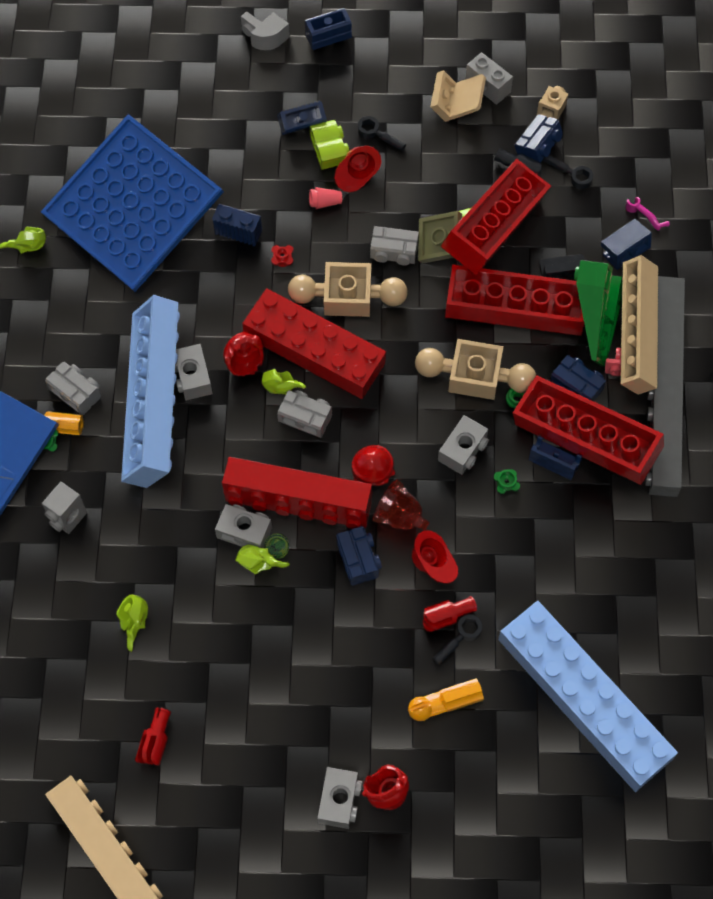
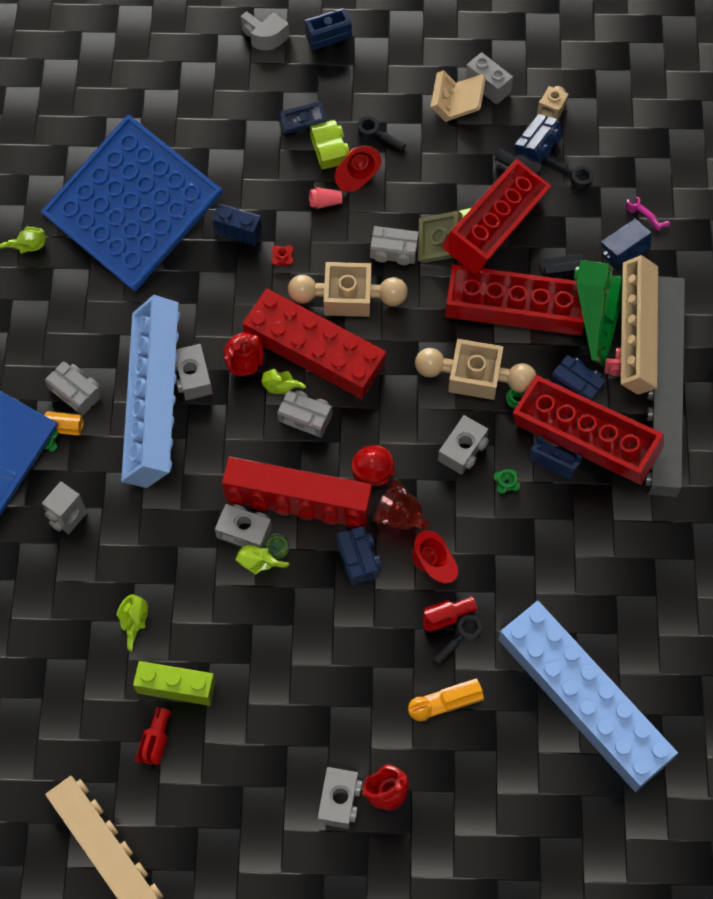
(174, 683): none -> lime brick

